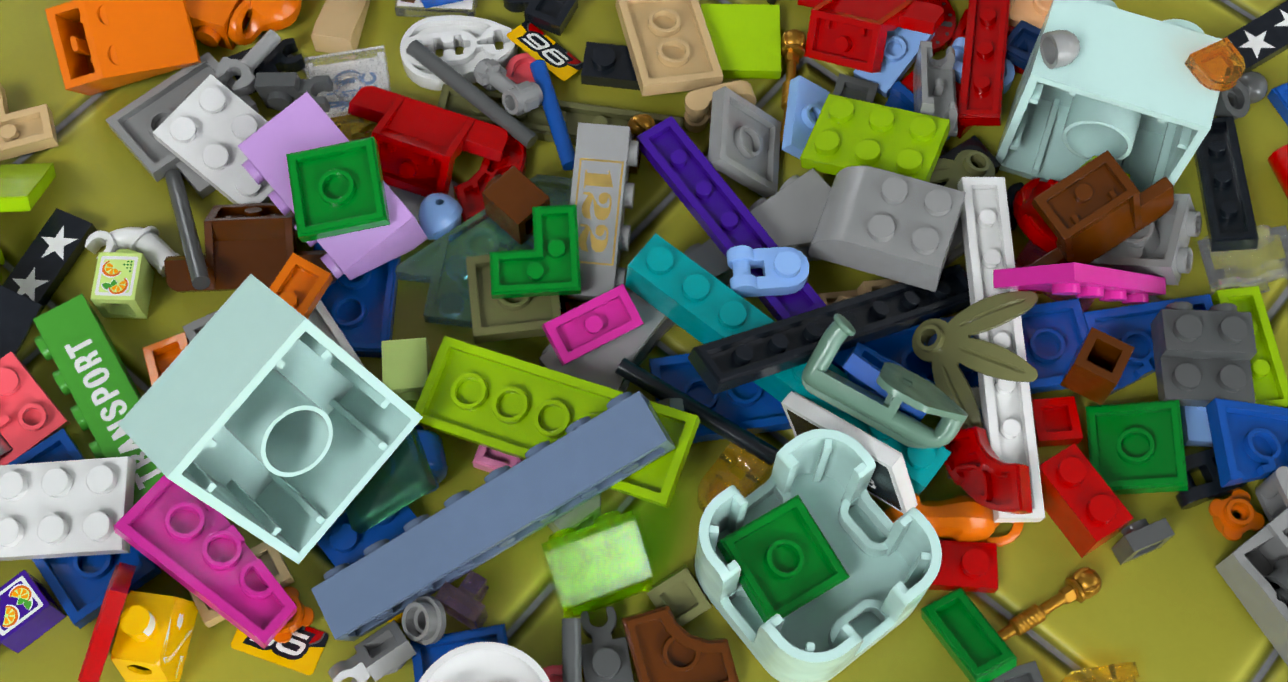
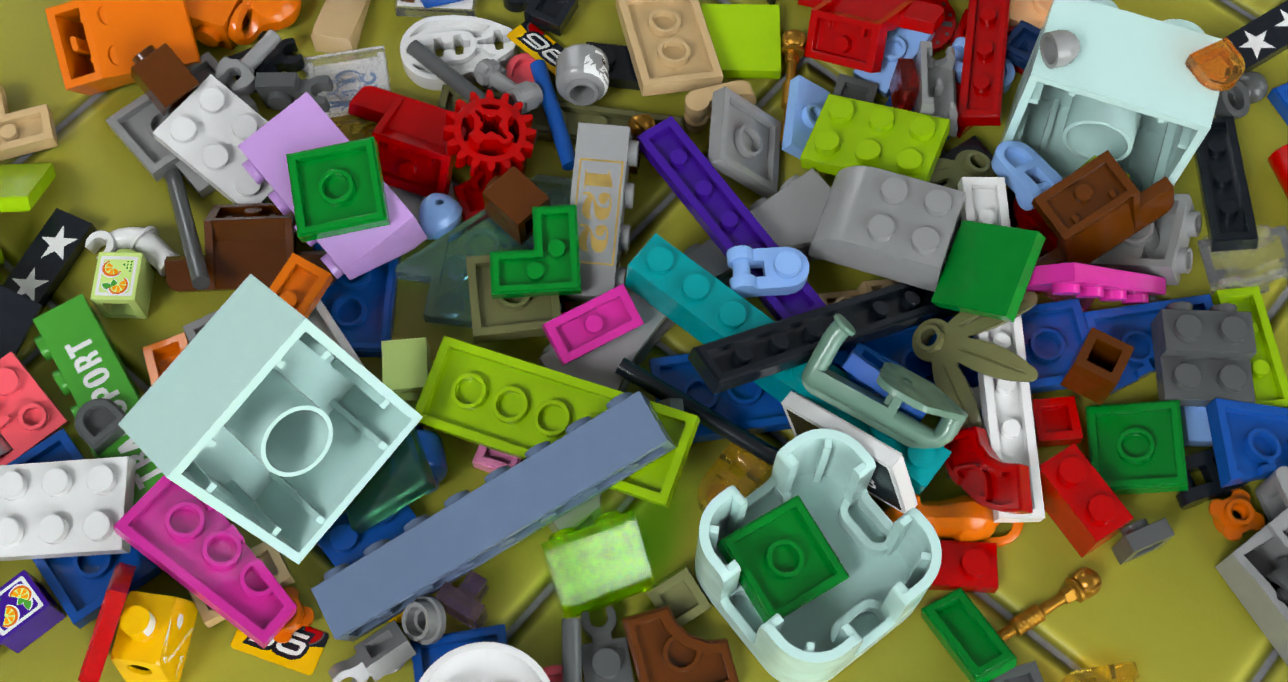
(98, 423): none -> dark grey tile
(163, 77): none -> reddish brown brick
(489, 136): none -> red gear
(582, 74): none -> light grey head
(904, 85): none -> clear red tile
(988, 270): none -> green tile
(1019, 166): none -> light blue plate

